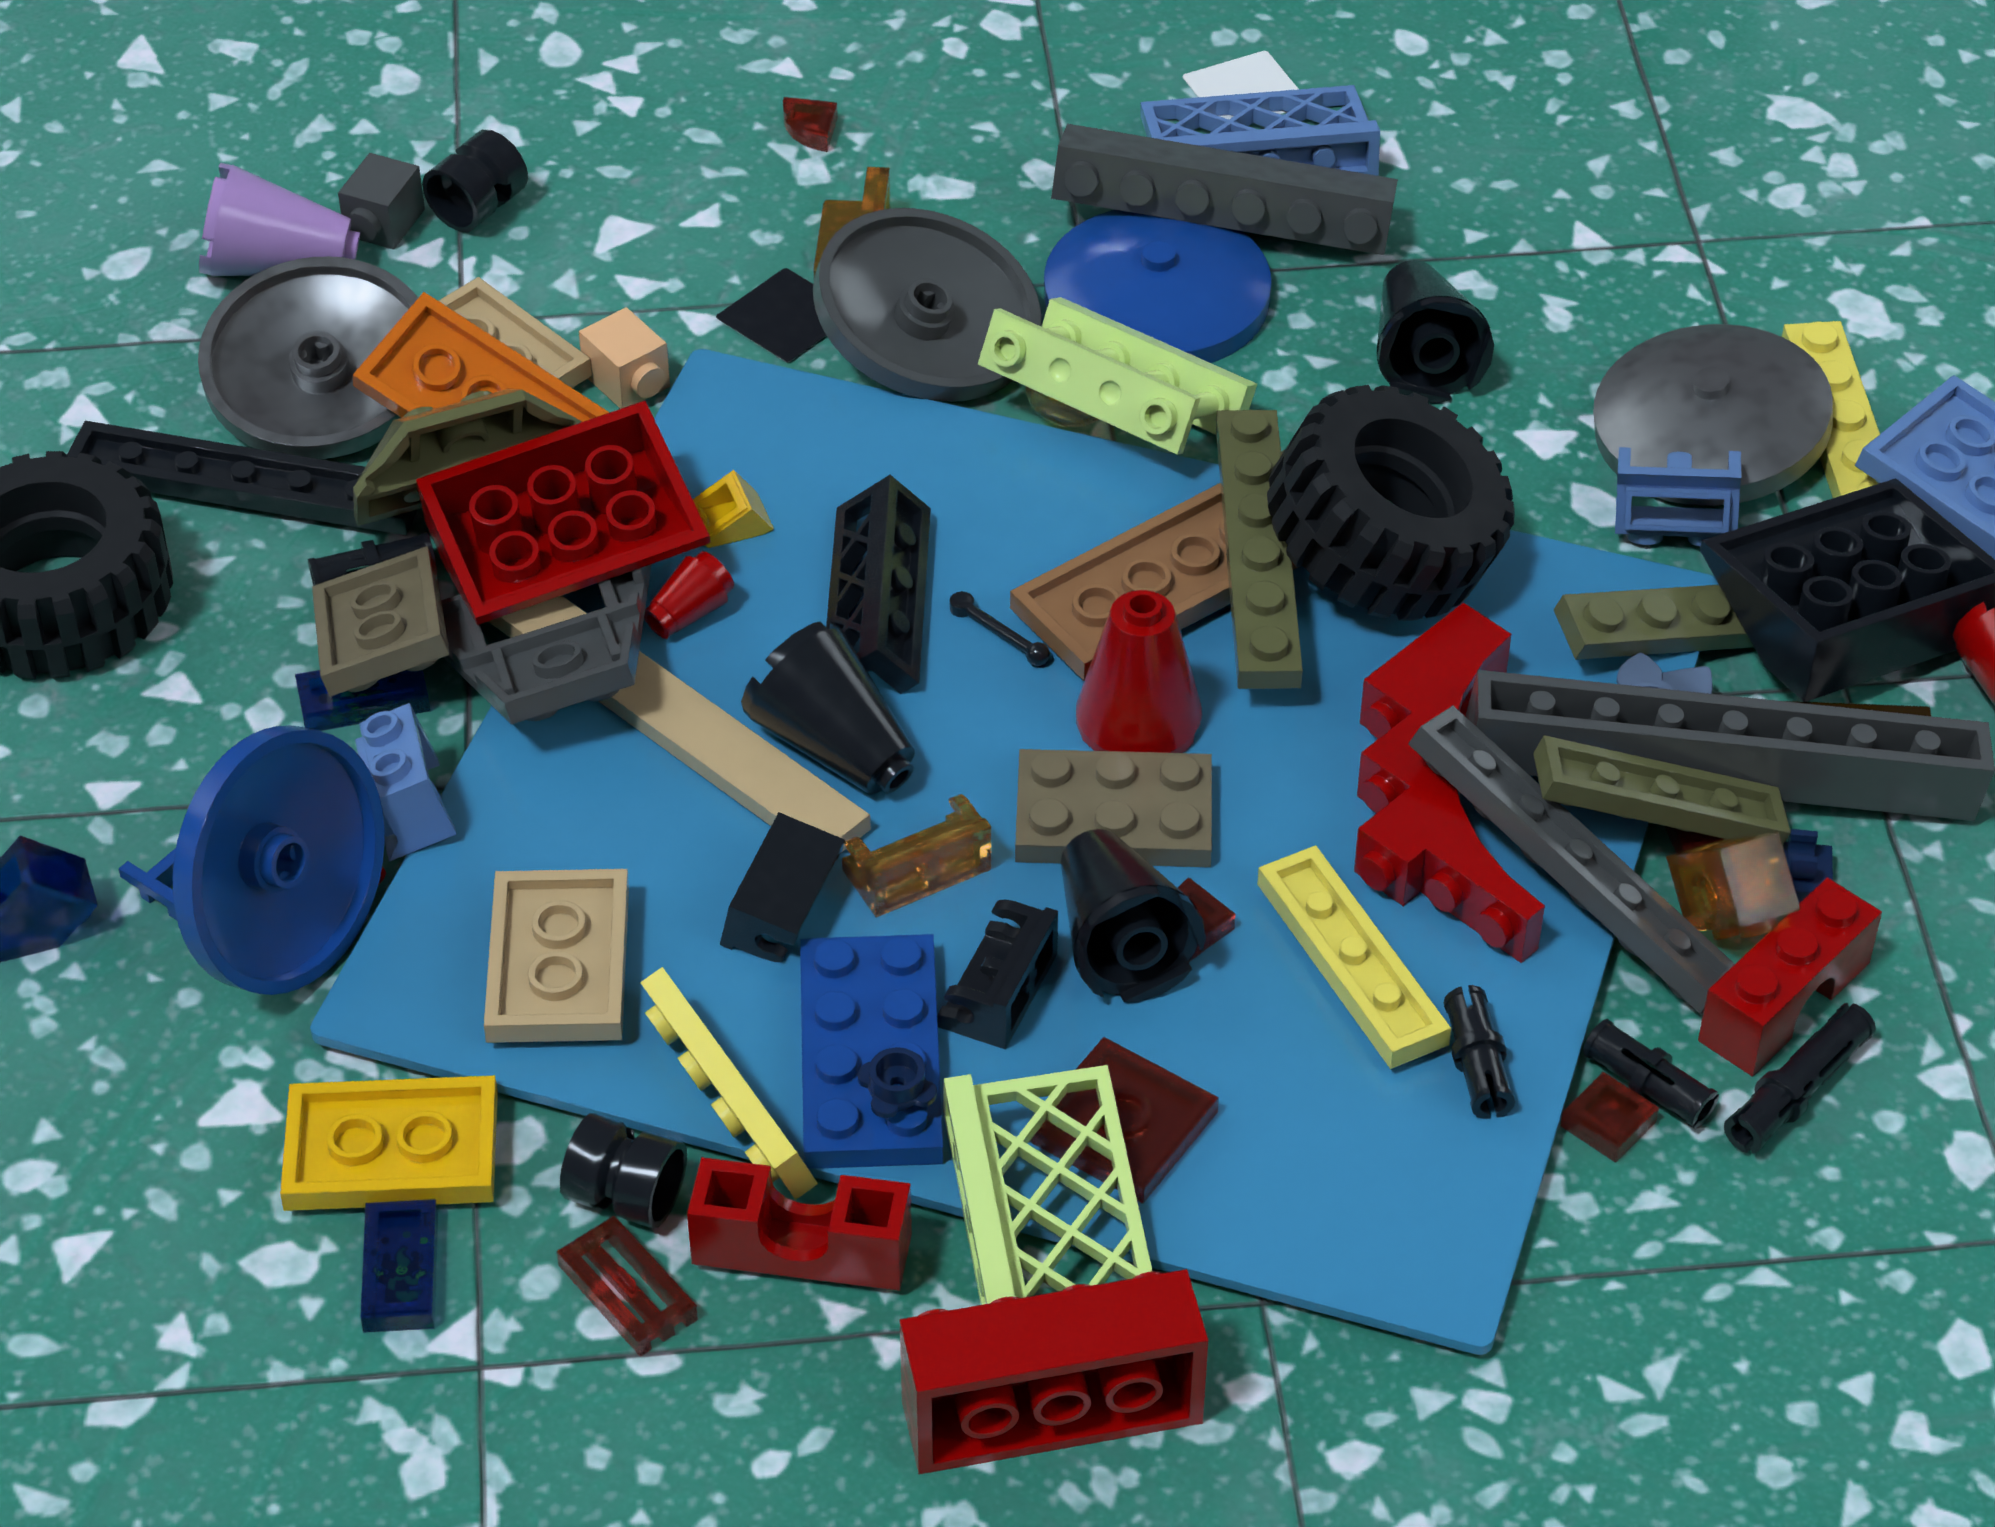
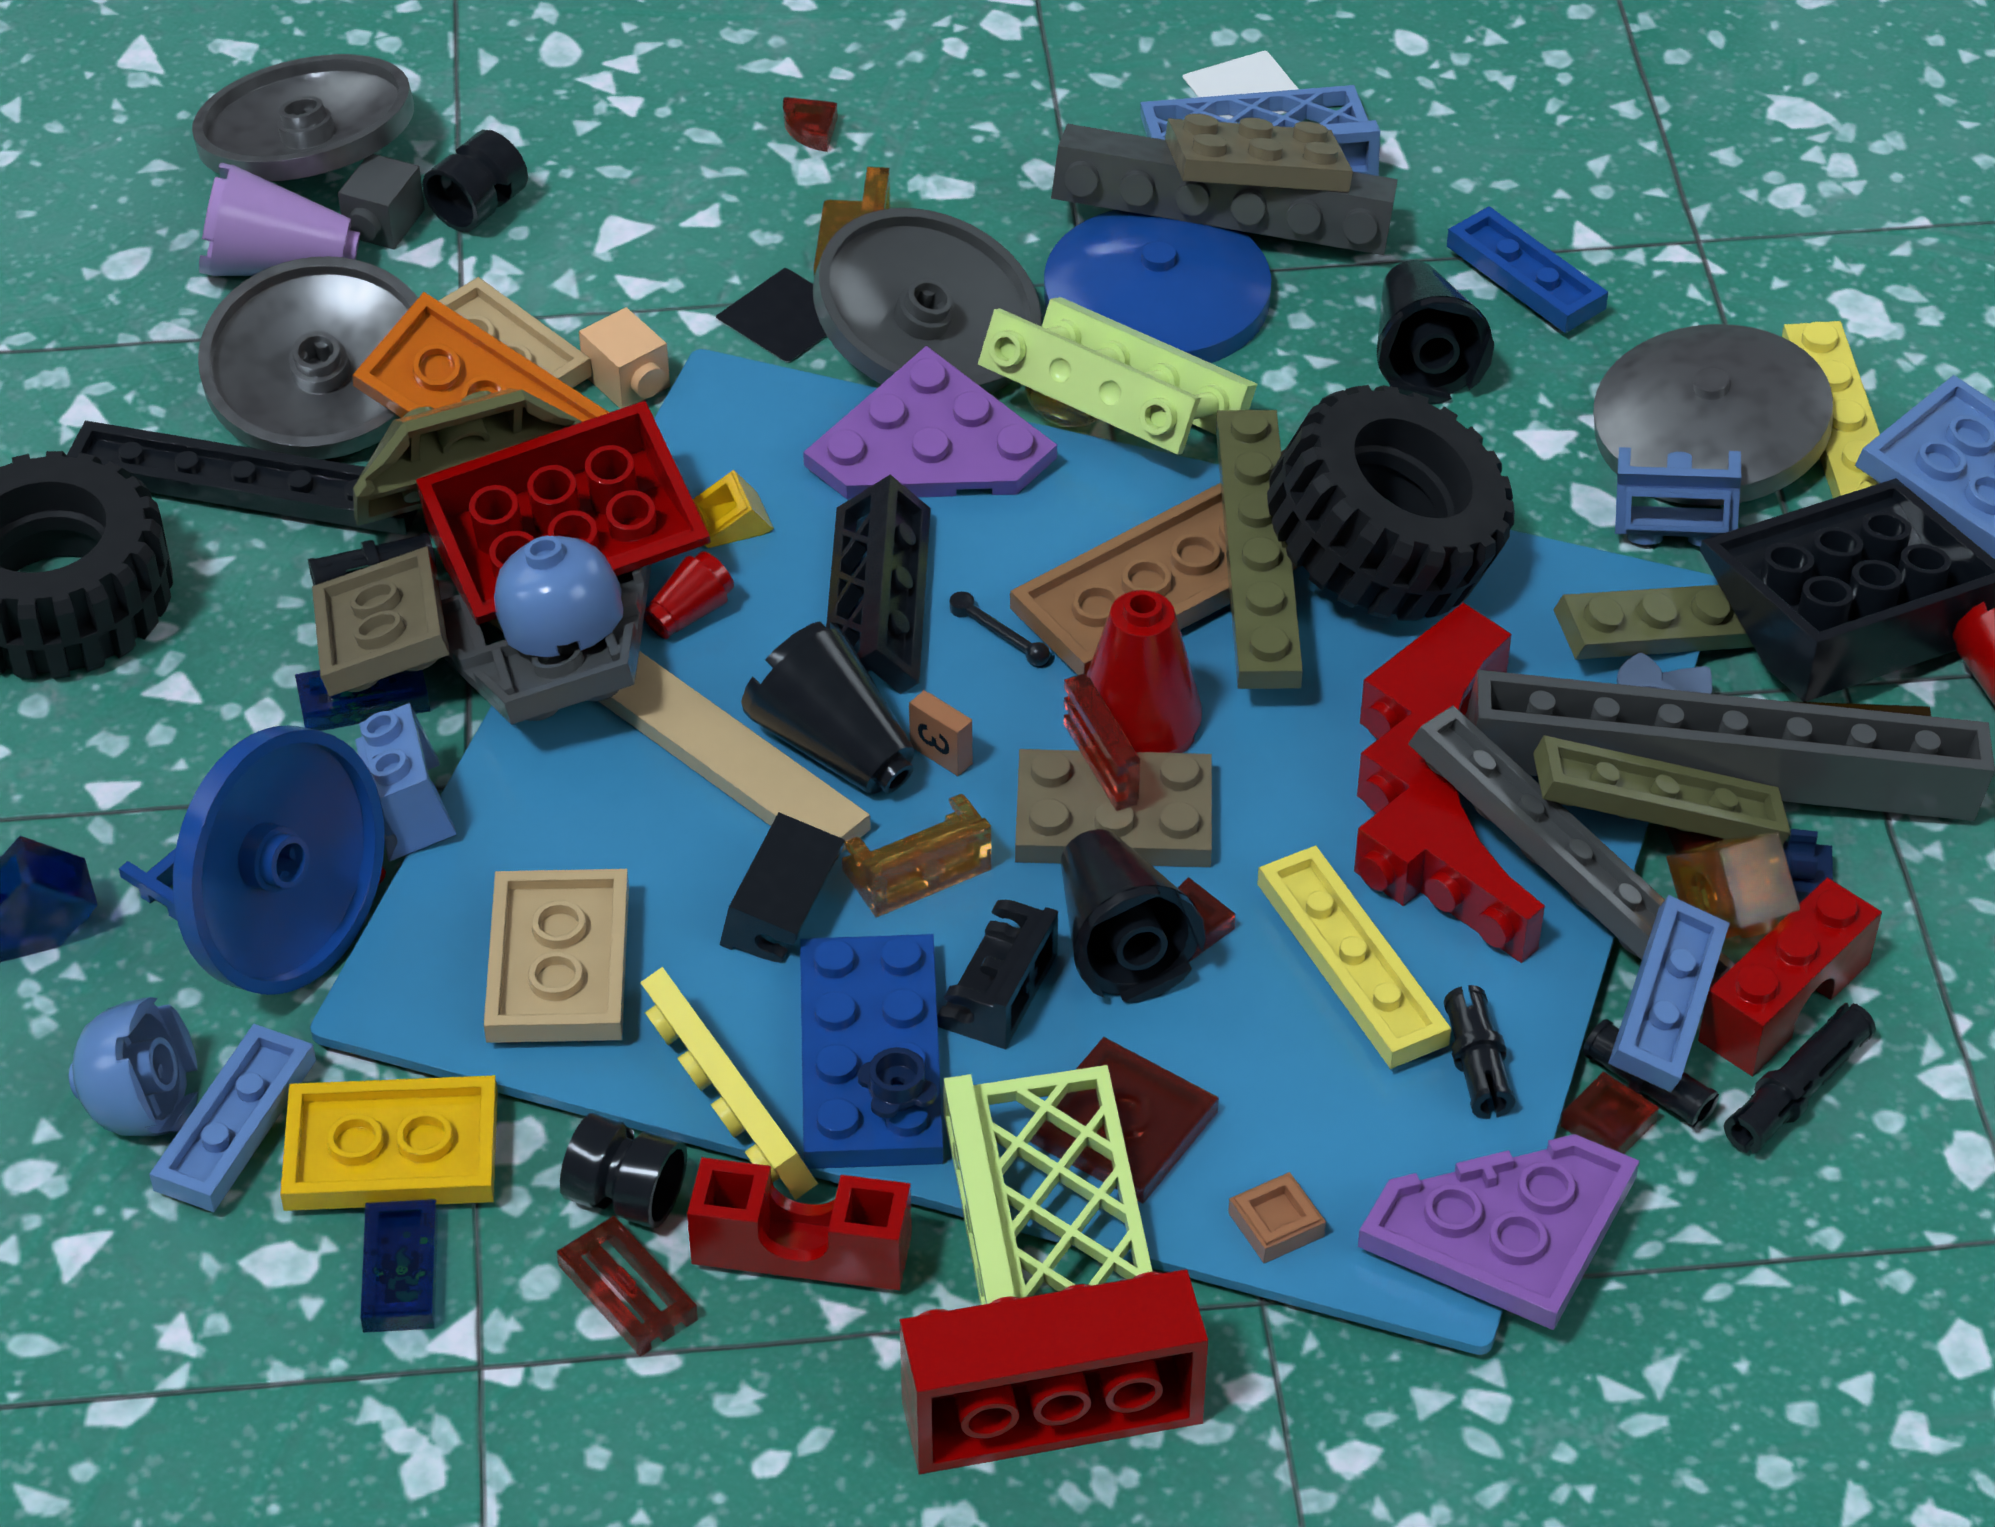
(134, 1069): none -> medium blue cylinder
(232, 1118): none -> medium blue plate
(304, 116): none -> flat silver dish
(556, 595): none -> medium blue cylinder
(932, 436): none -> medium lavender plate
(941, 732): none -> nougat tile
(1102, 742): none -> clear red tile
(1258, 153): none -> dark tan plate
(1276, 1217): none -> nougat tile
(1506, 1224): none -> medium lavender plate
(1527, 269): none -> blue plate
(1669, 993): none -> medium blue plate

